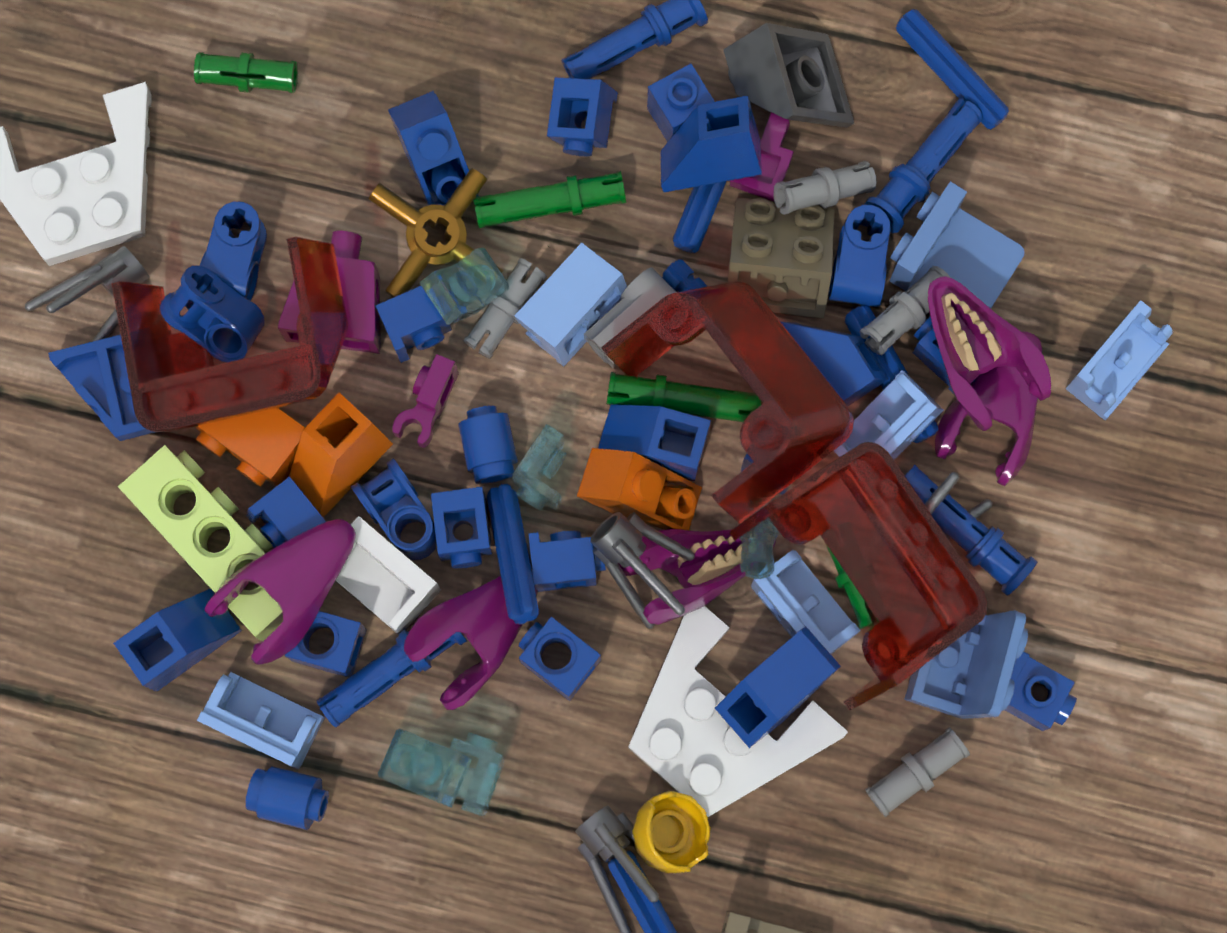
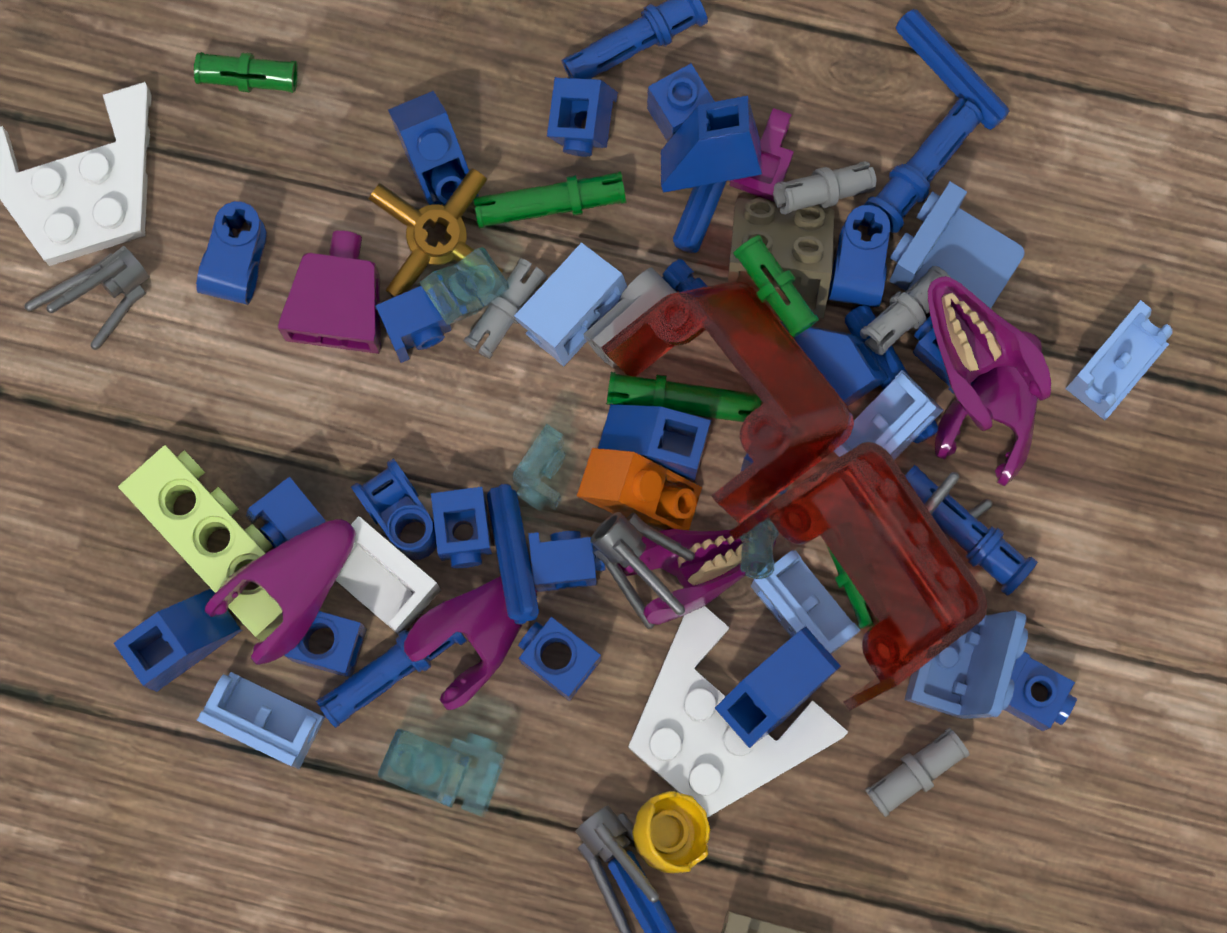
(102, 381): blue wing -> none
(176, 377): clear red windscreen -> none
(215, 316): blue piece -> none
(260, 440): orange slope -> none
(287, 797): blue brick -> none
(336, 453): orange slope -> none
(433, 390): magenta plate -> none
(488, 445): blue brick -> none
(754, 257): none -> green pin
(790, 74): flat silver slope -> none

